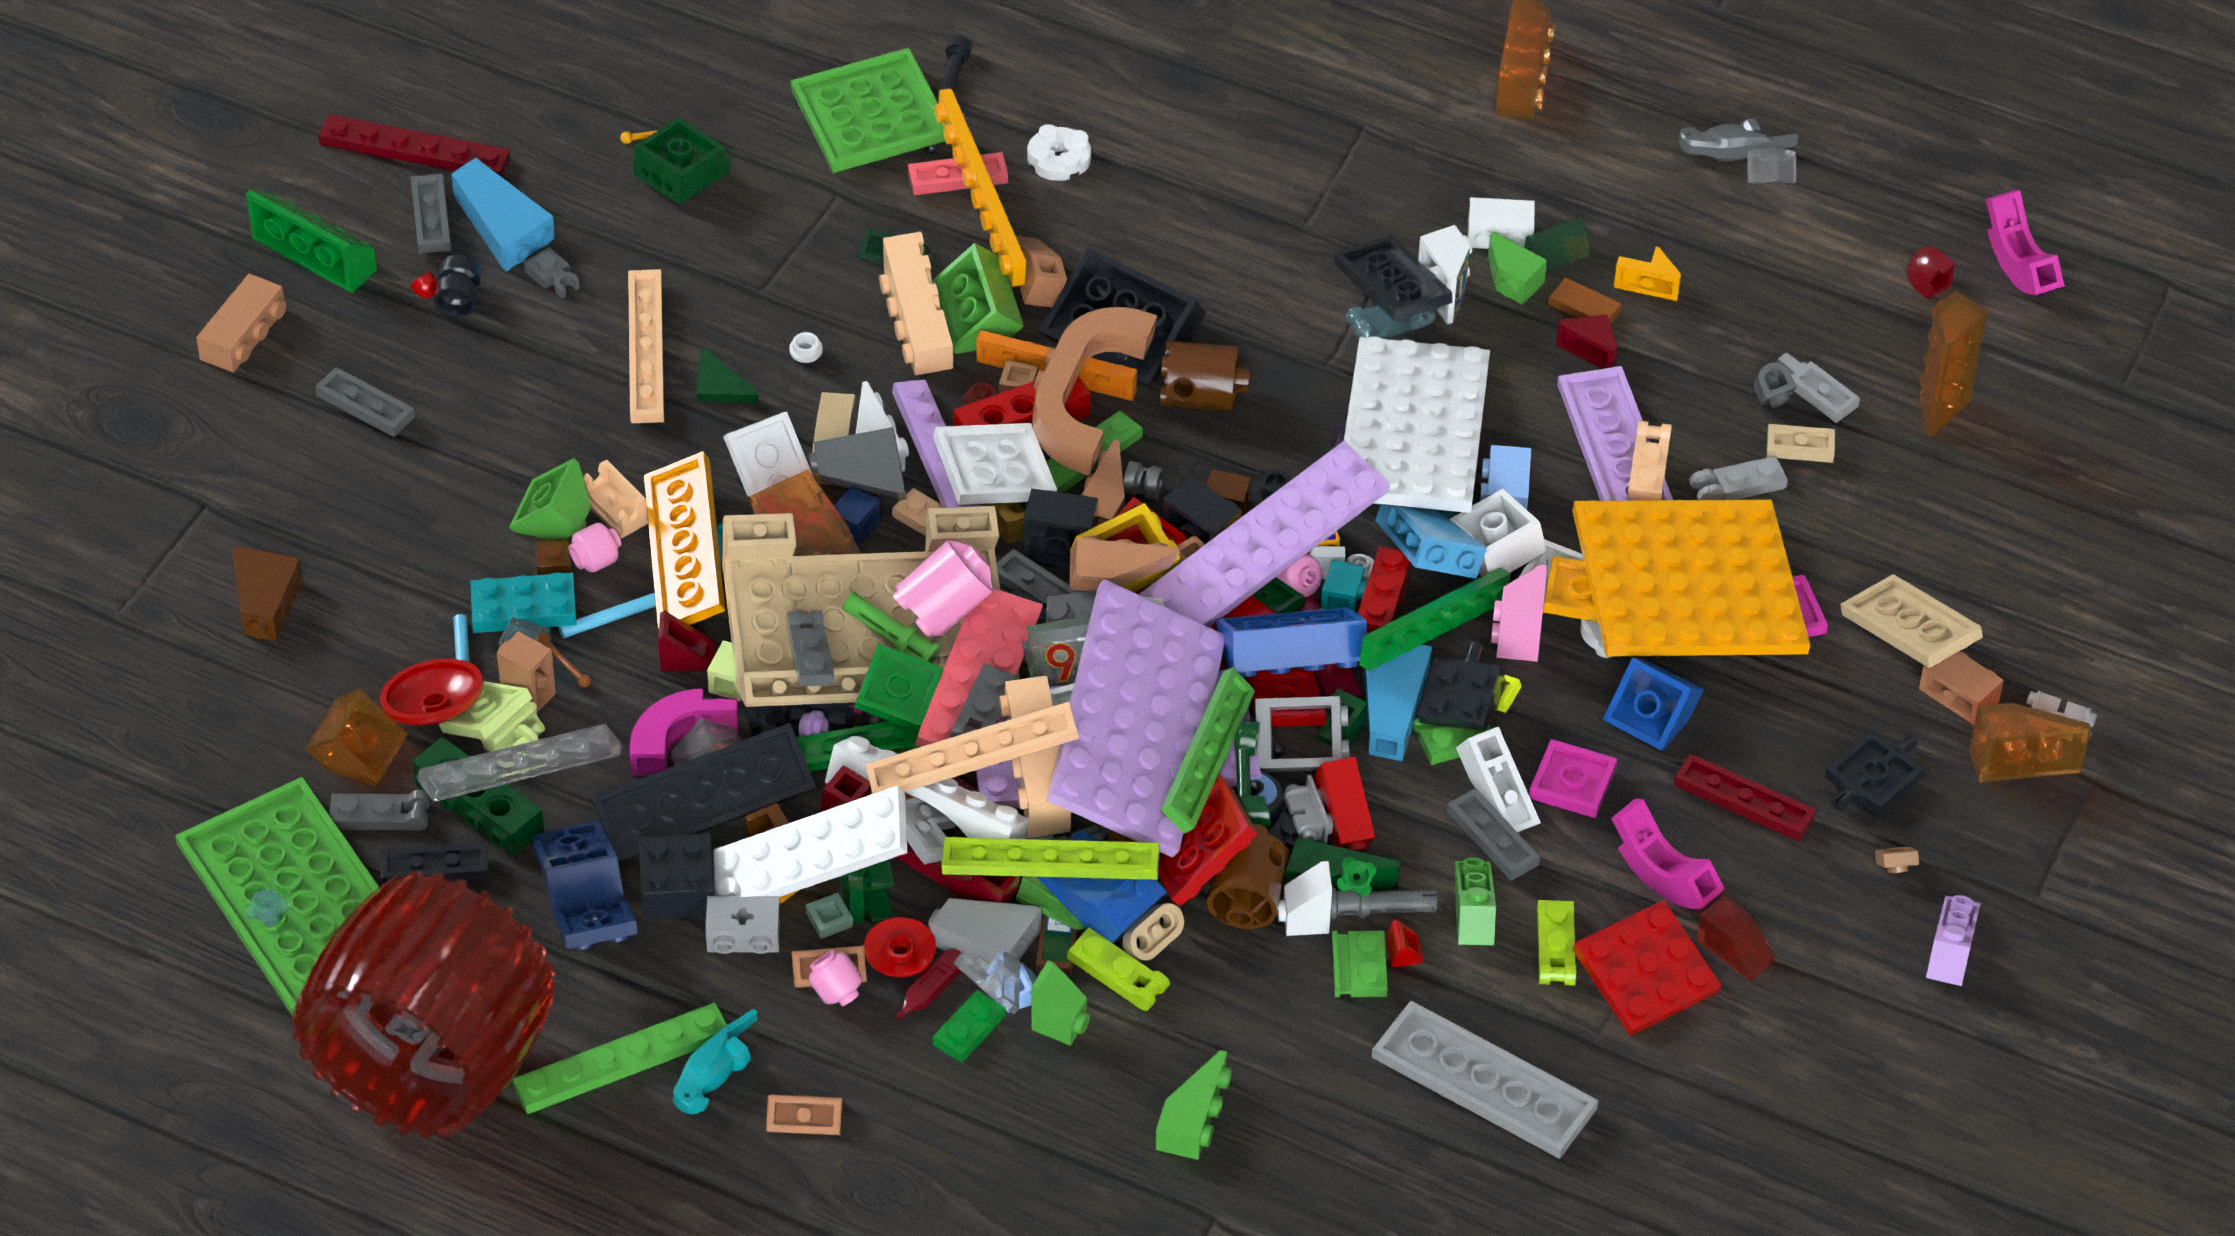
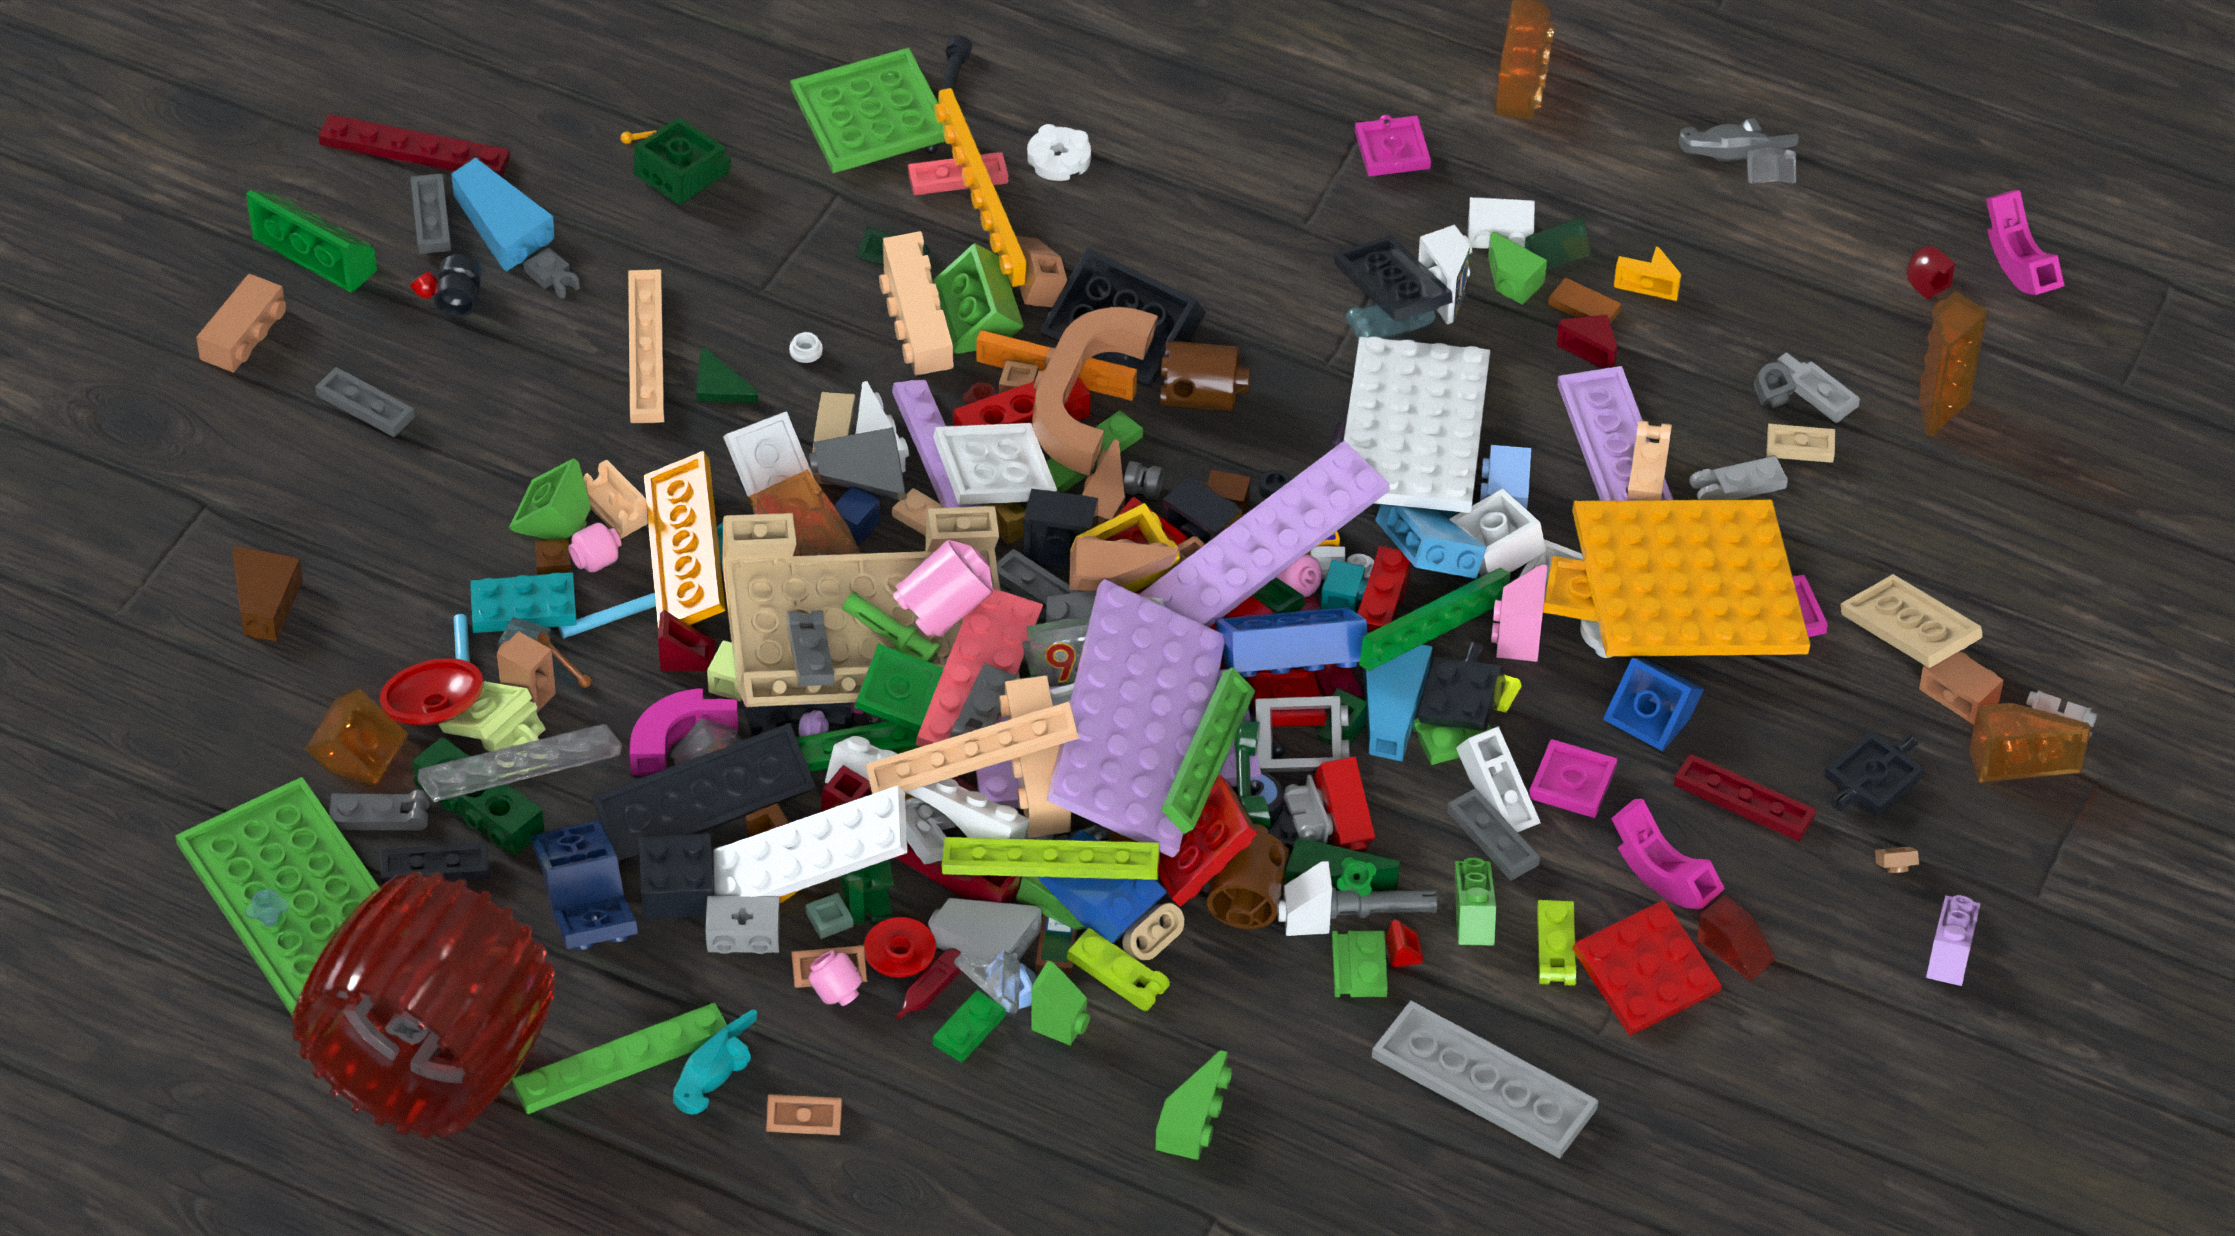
(1392, 146): none -> dark pink plate

